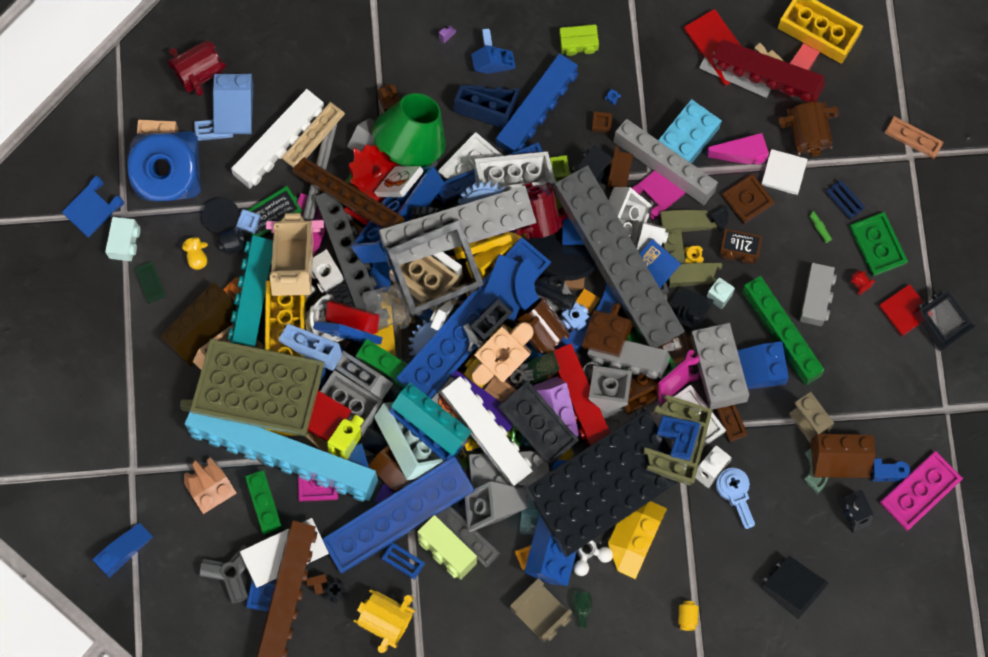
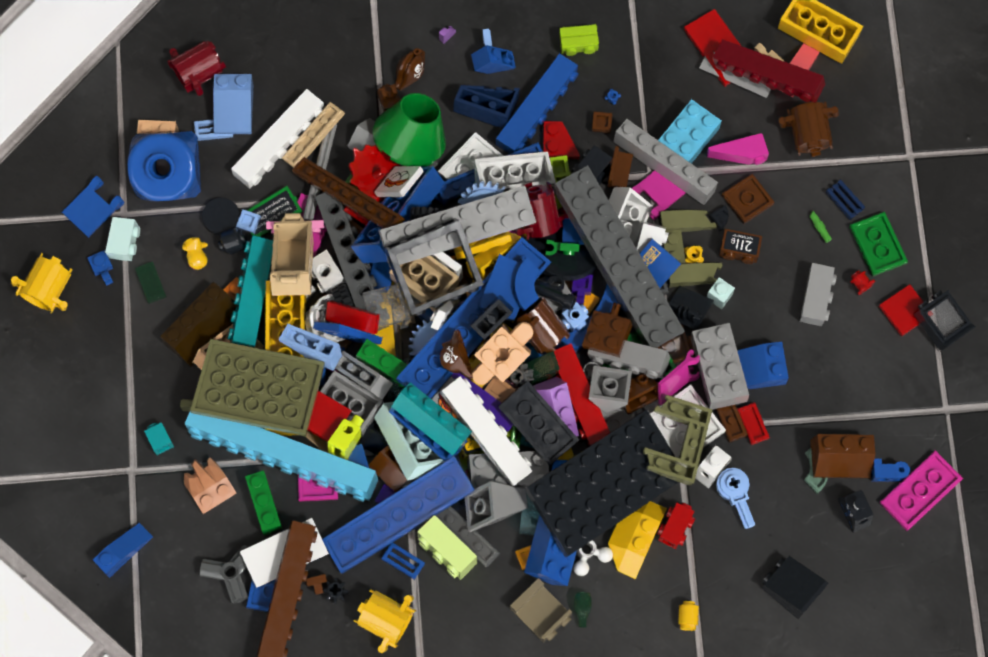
(44, 284): none -> yellow container
(101, 265): none -> blue plate
(158, 438): none -> teal brick
(410, 68): none -> reddish brown hat
(455, 357): none -> reddish brown hat
(473, 338): light grey bar -> none
(558, 141): none -> red wing
(567, 248): none -> green plate
(582, 287): none -> dark purple plate
(679, 519): none -> red brick
(683, 432): blue tile -> none
(753, 423): none -> red tile
(783, 330): green brick -> none
(784, 172): white tile -> none
(811, 417): dark tan panel -> none
(914, 137): nougat tile -> none

